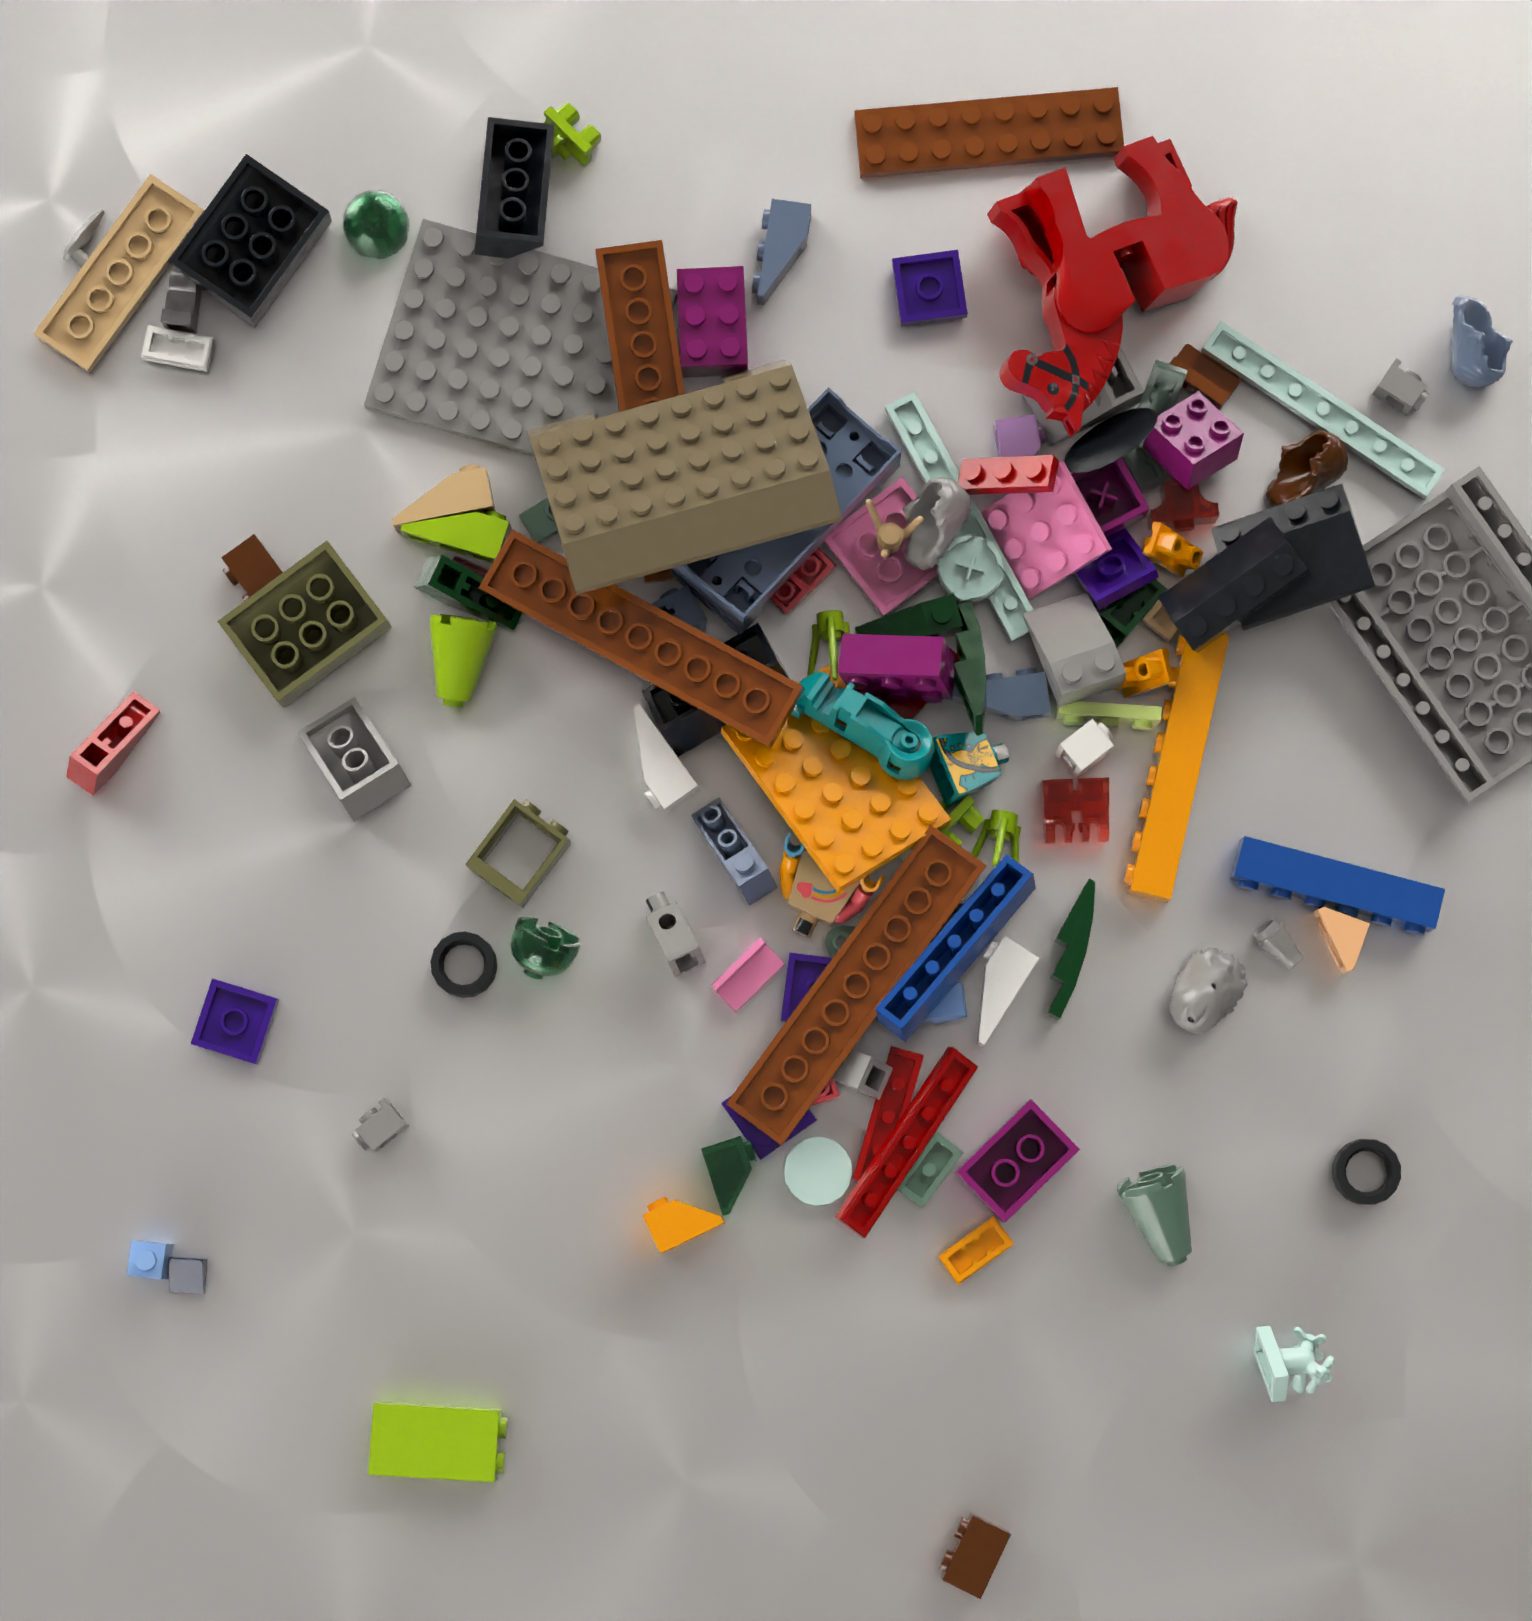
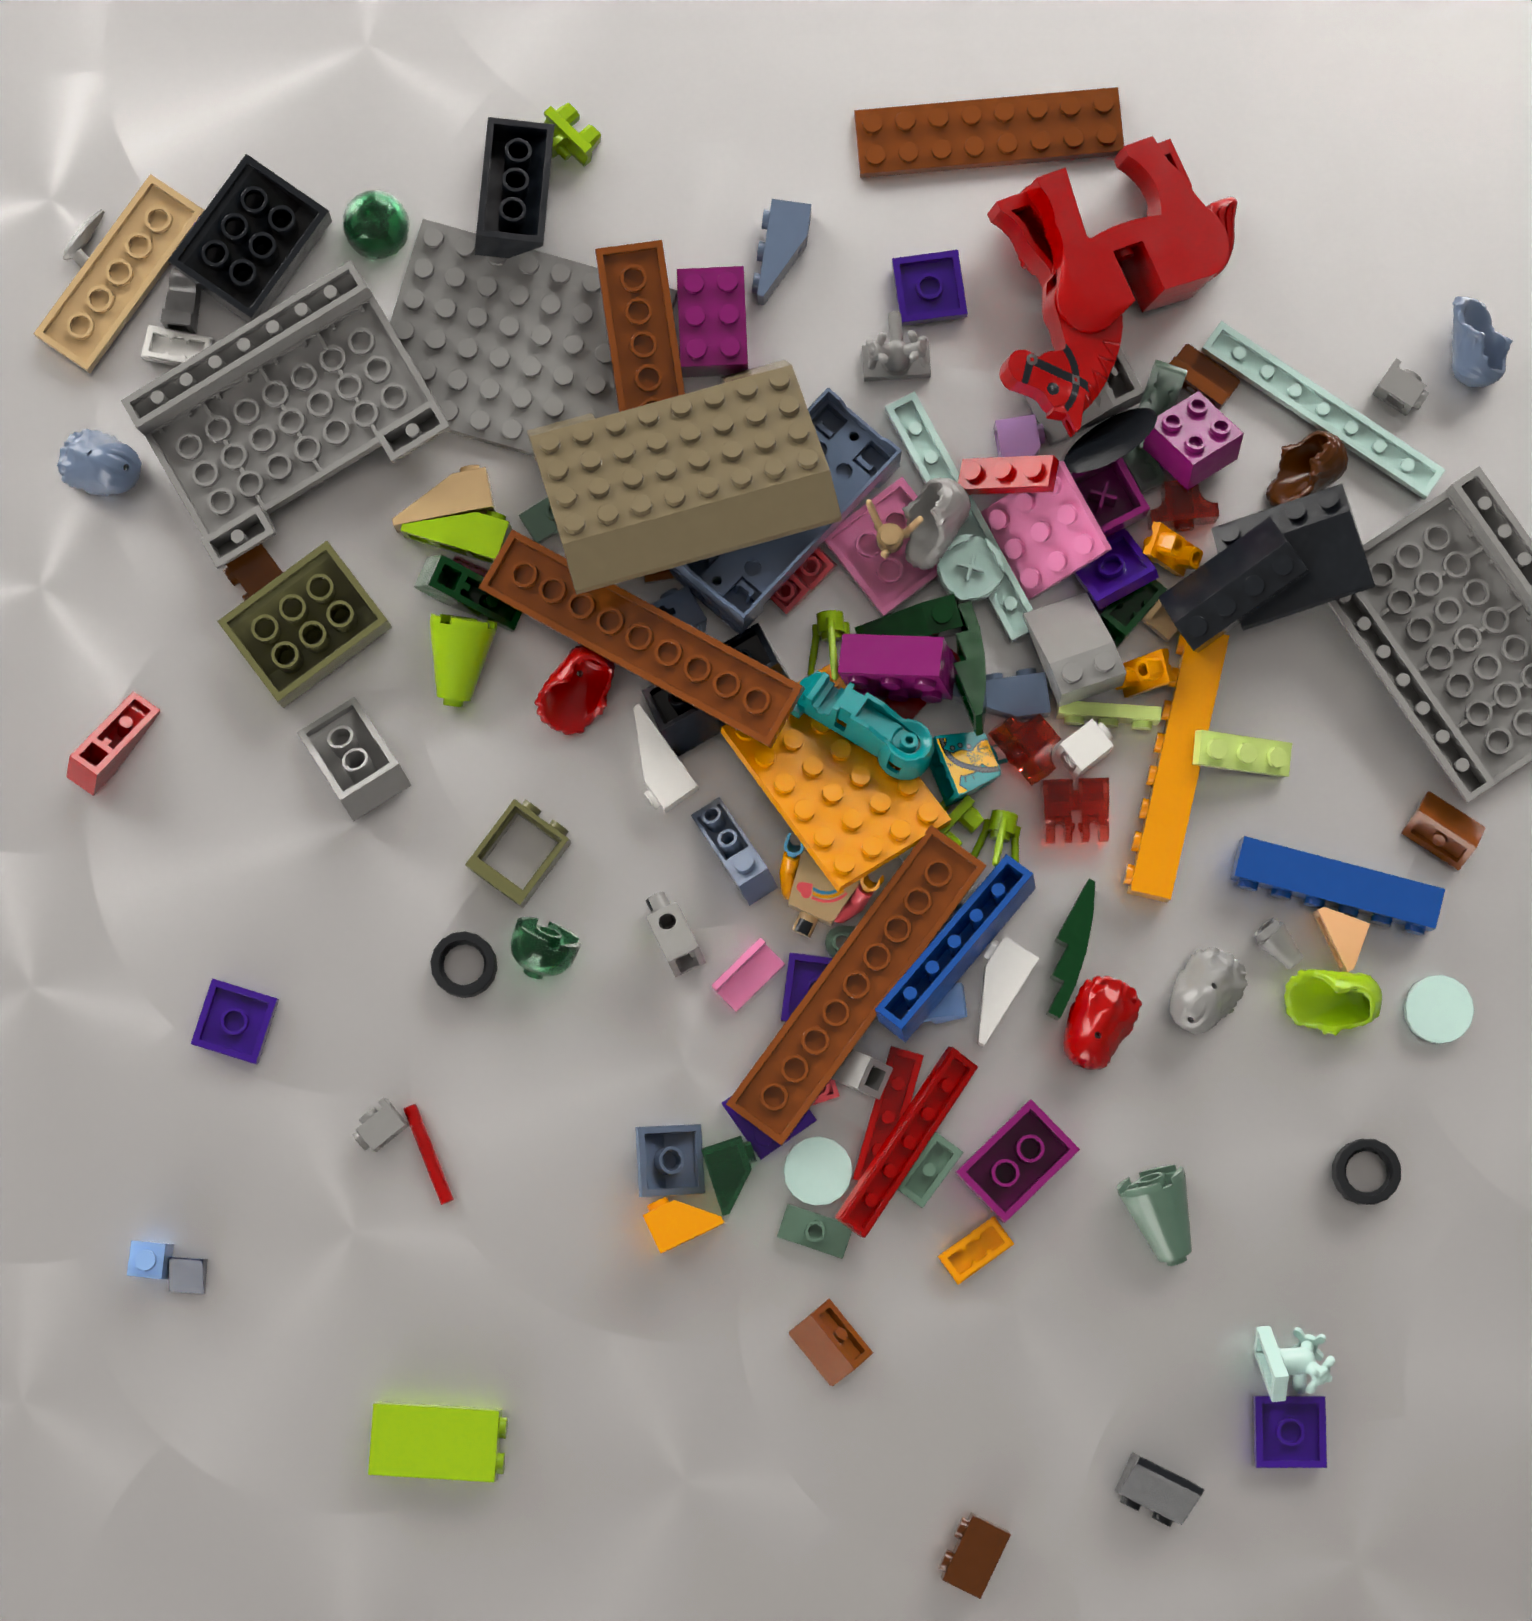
(97, 462): none -> sand blue piece
(284, 409): none -> light grey slope
(428, 1154): none -> red bar
(573, 701): none -> red piece
(670, 1160): none -> sand blue slope
(814, 1231): none -> sand green plate
(830, 1342): none -> dark orange panel
(897, 358): none -> light grey piece
(1027, 746): none -> clear red brick
(1100, 1008): none -> red piece
(1158, 1490): none -> slope
(1242, 753): none -> yellowish green plate
(1290, 1432): none -> dark purple plate
(1332, 1000): none -> lime piece
(1438, 1009): none -> light aqua tile
(1444, 830): none -> dark orange panel

